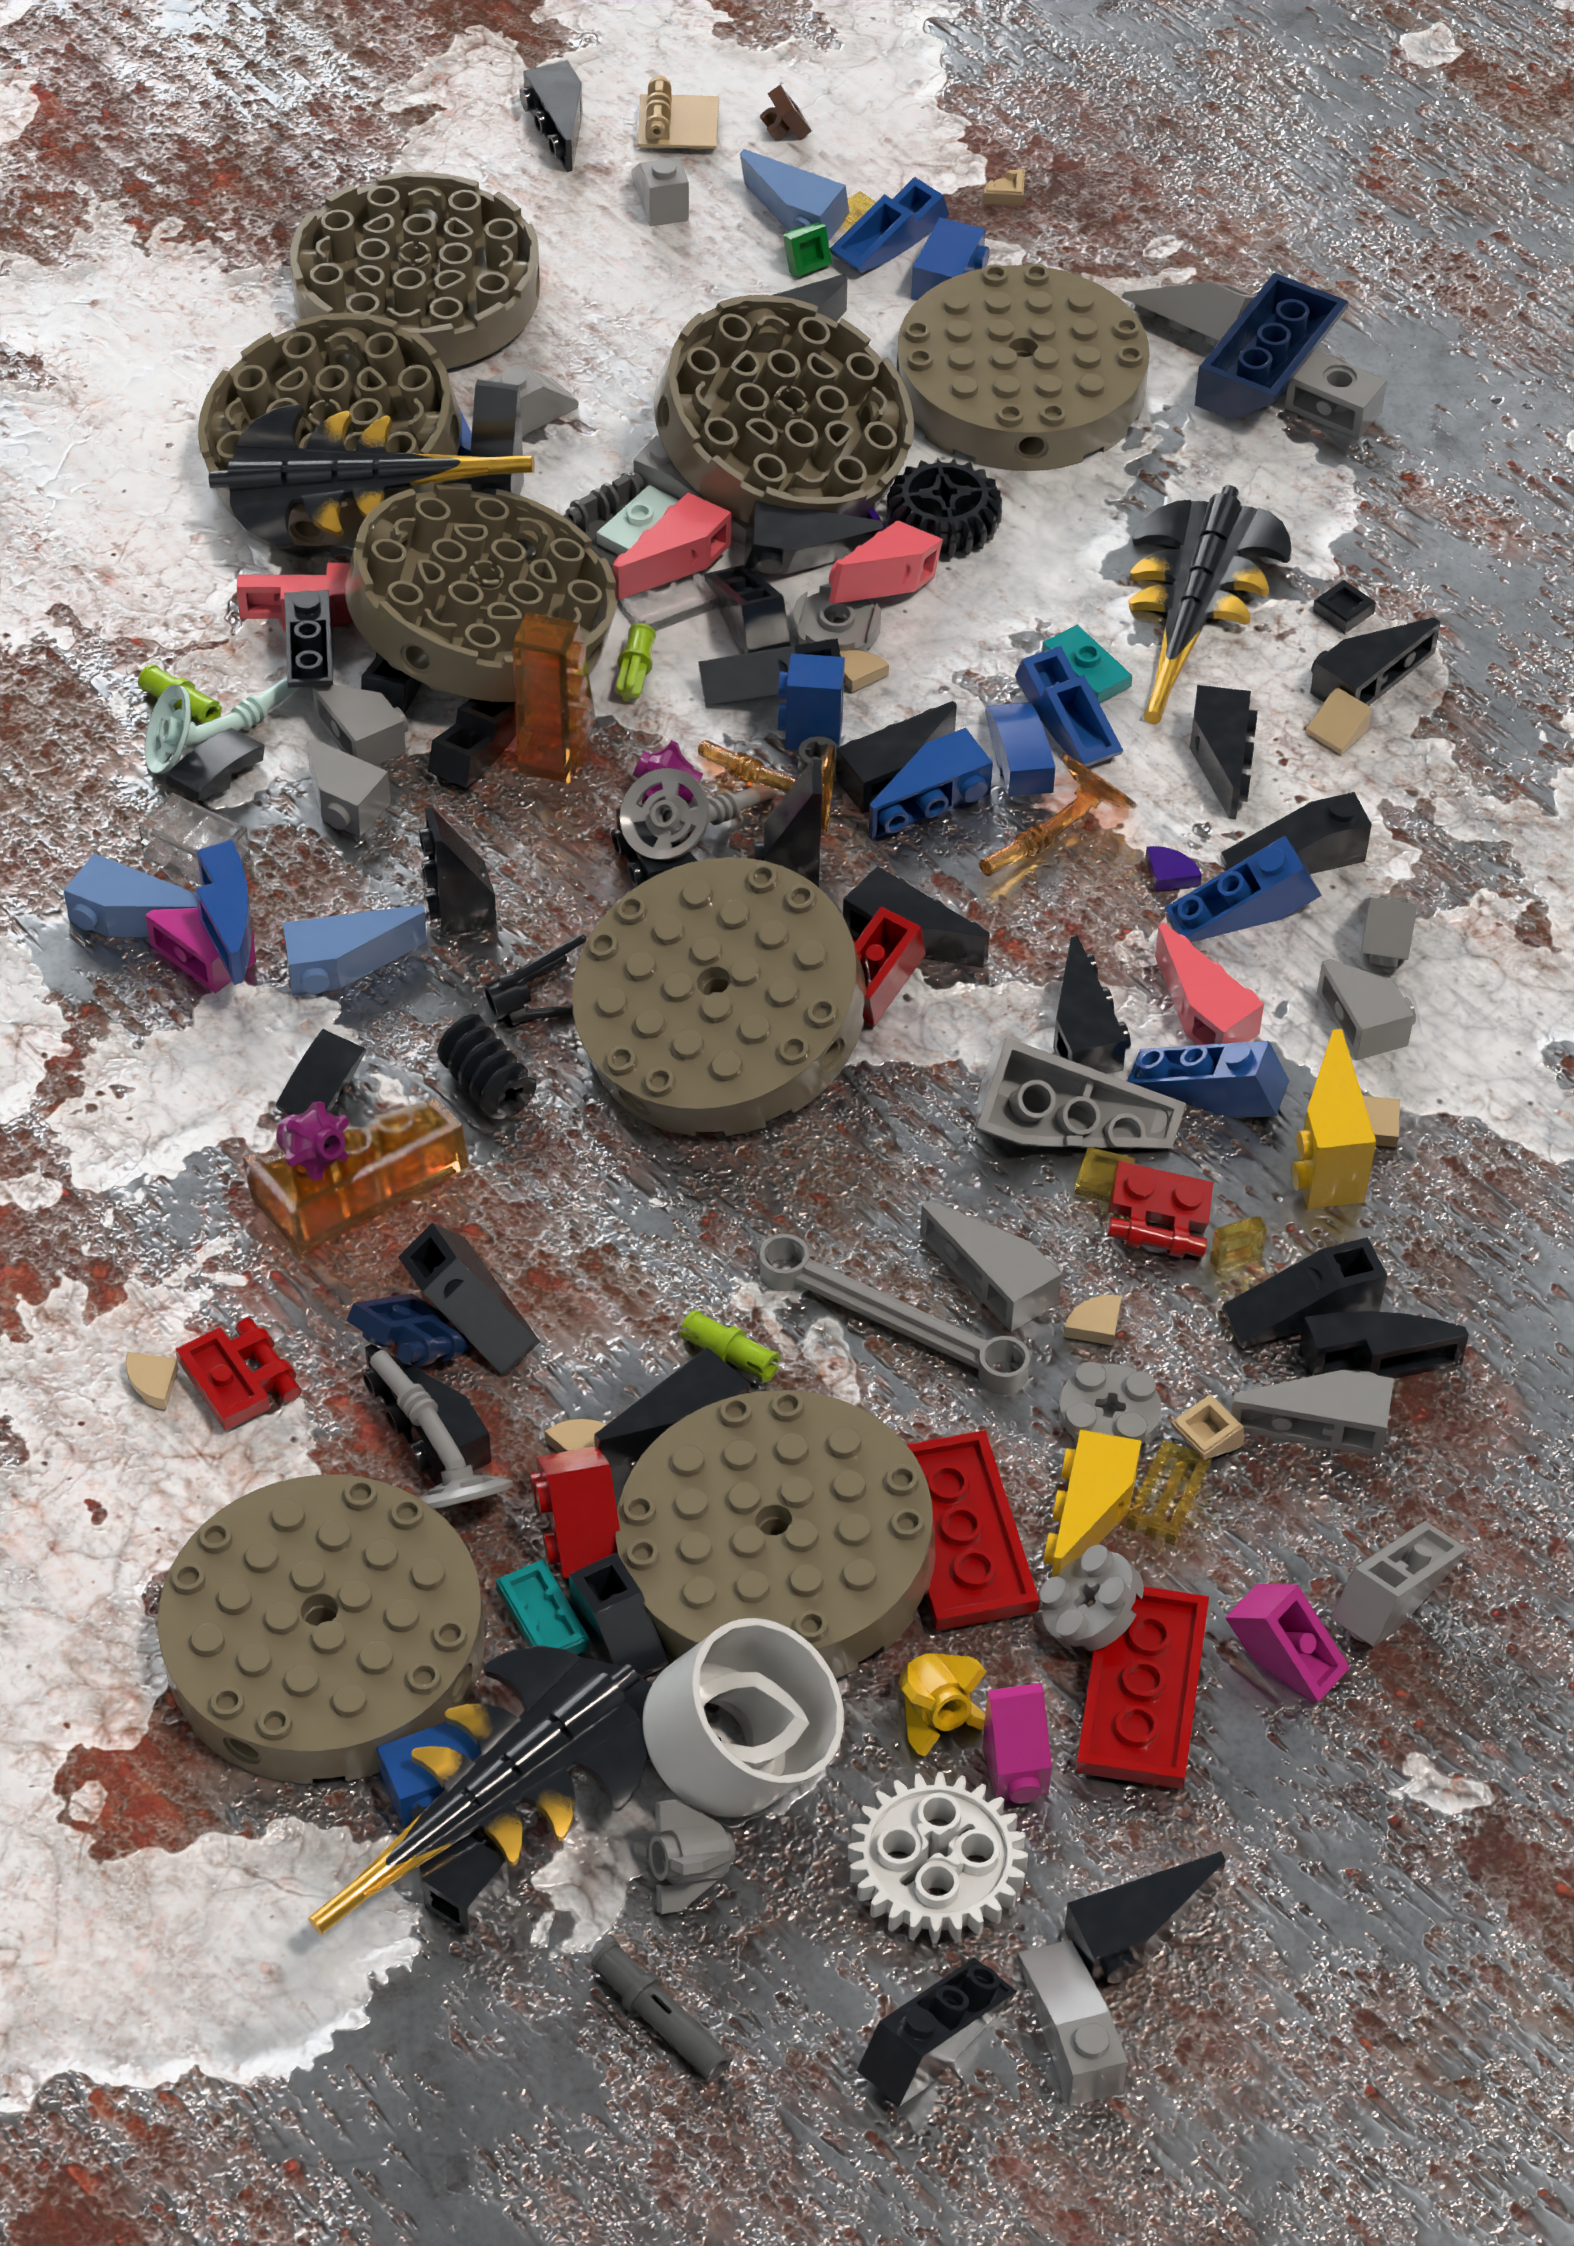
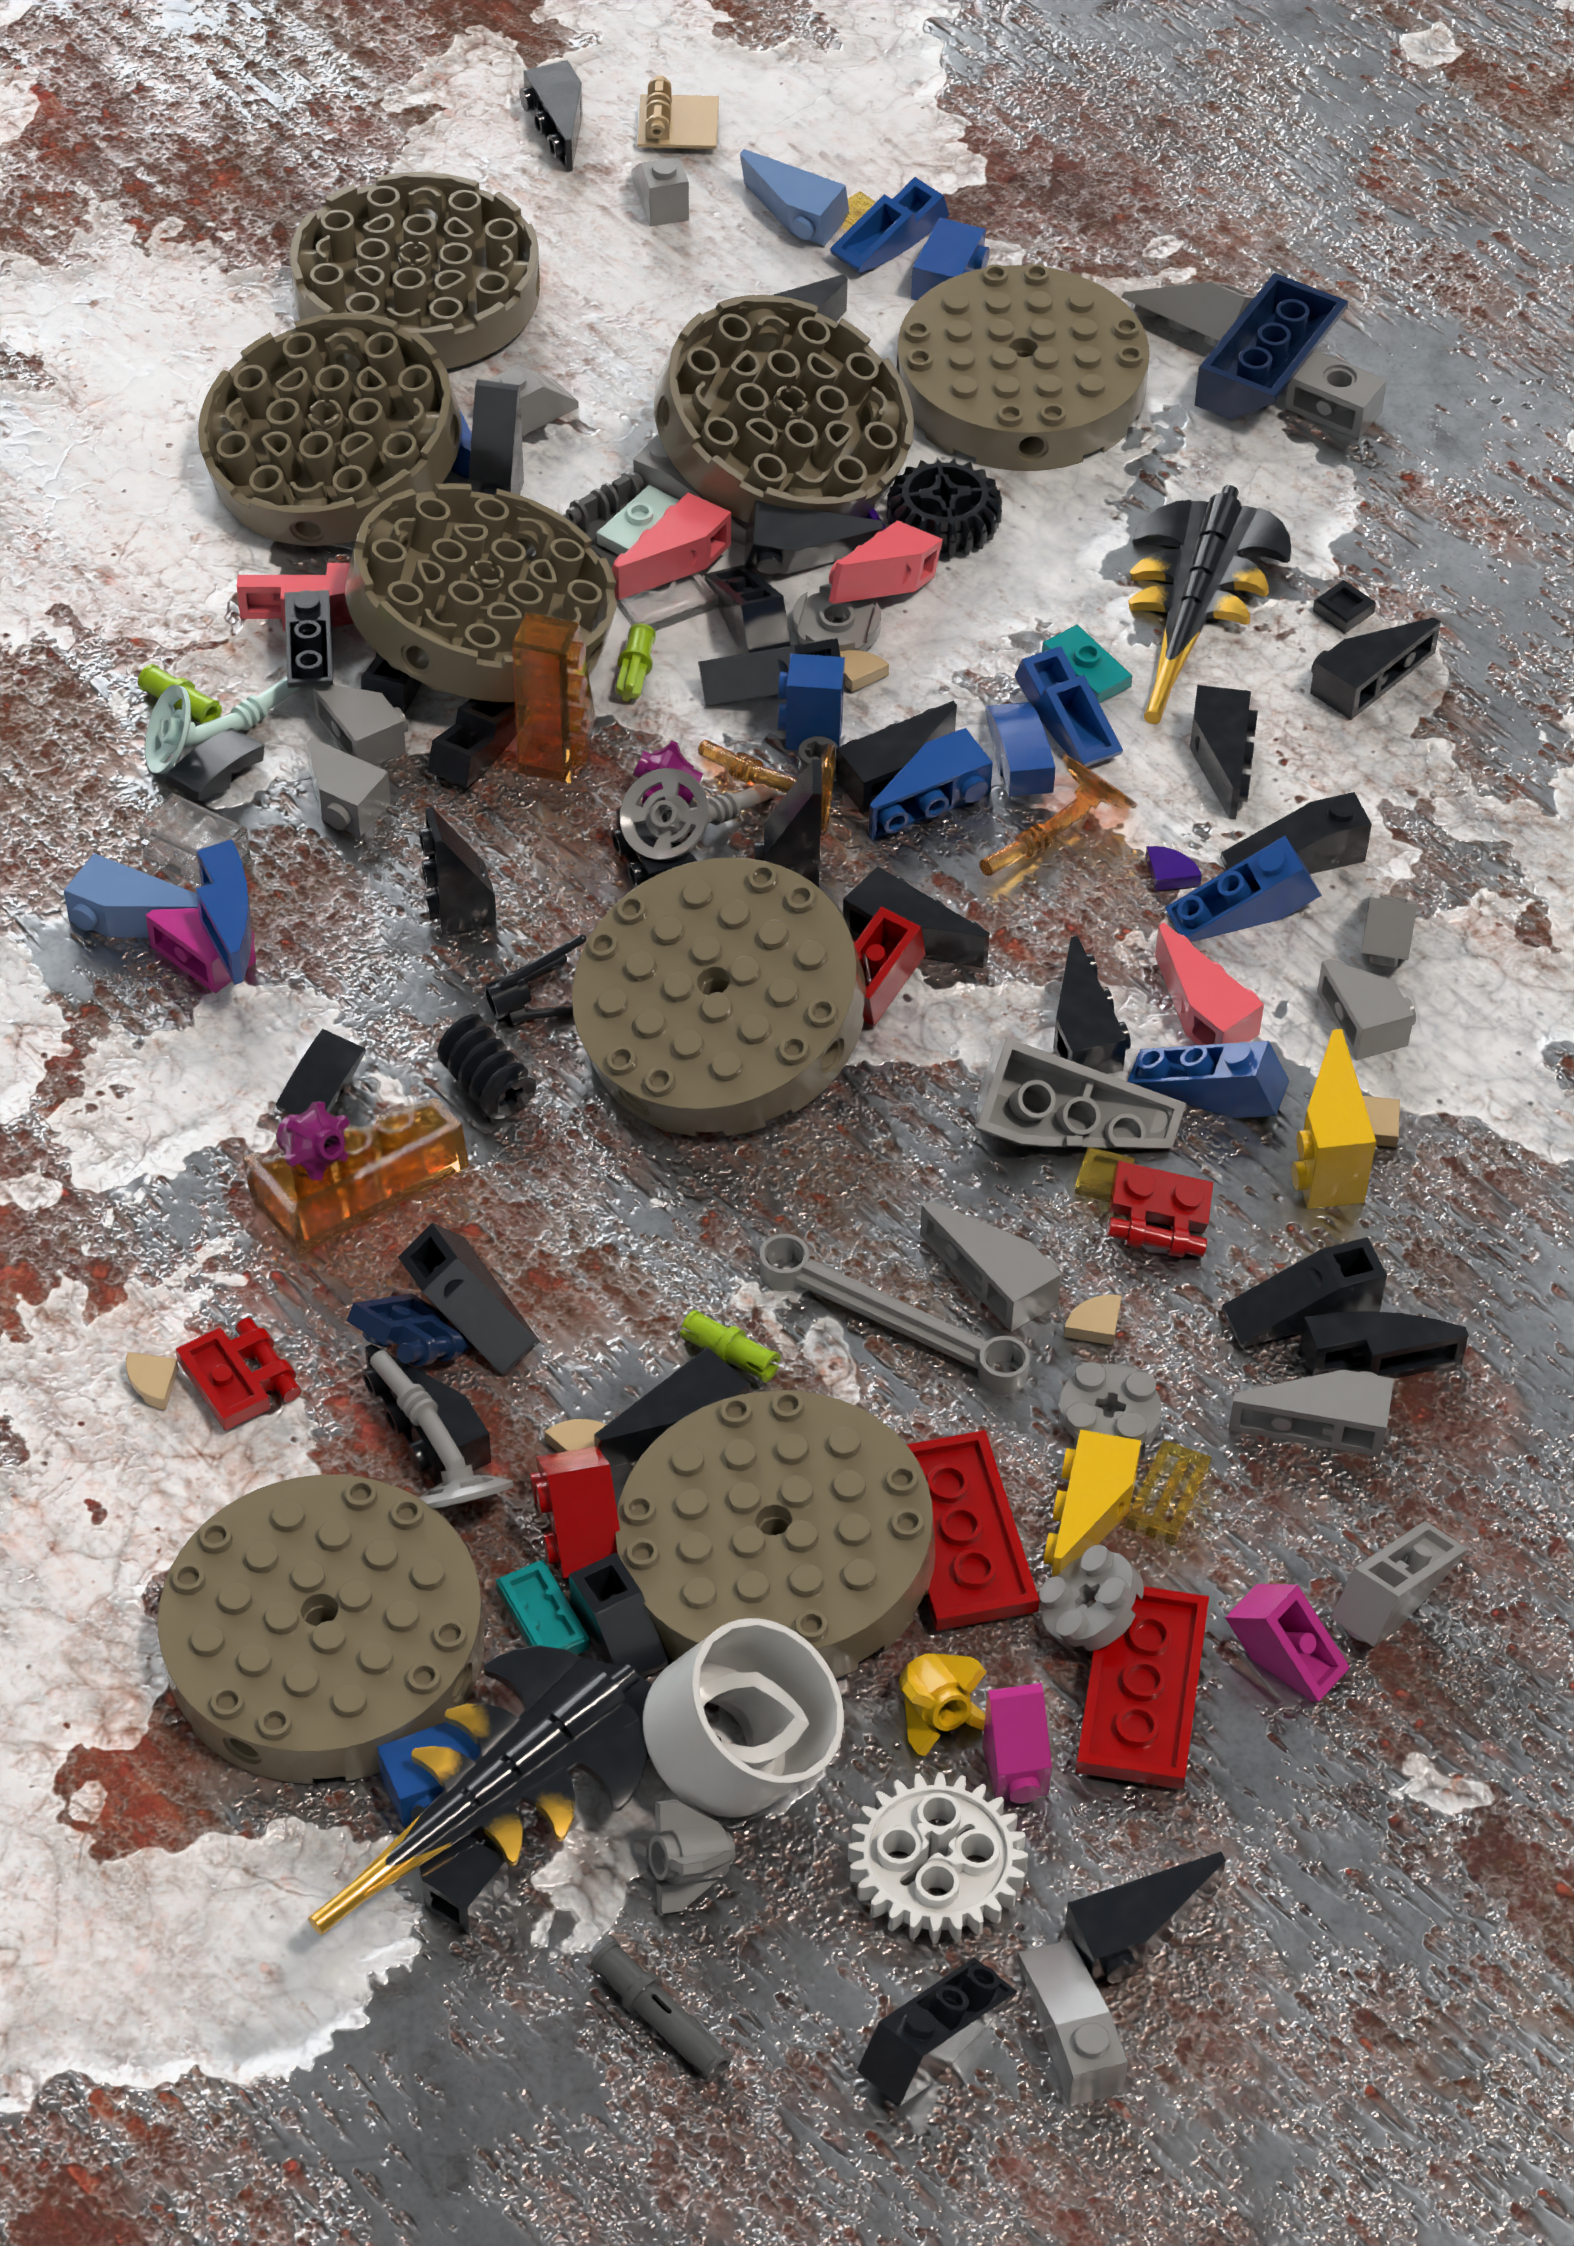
(275, 474): black animal -> none
(343, 948): medium blue slope -> none
(784, 116): reddish brown tile -> none
(807, 249): green tile -> none
(1006, 190): tan tile -> none
(1209, 1428): tan slope -> none
(1238, 1243): clear yellow tile -> none
(1340, 721): tan slope -> none

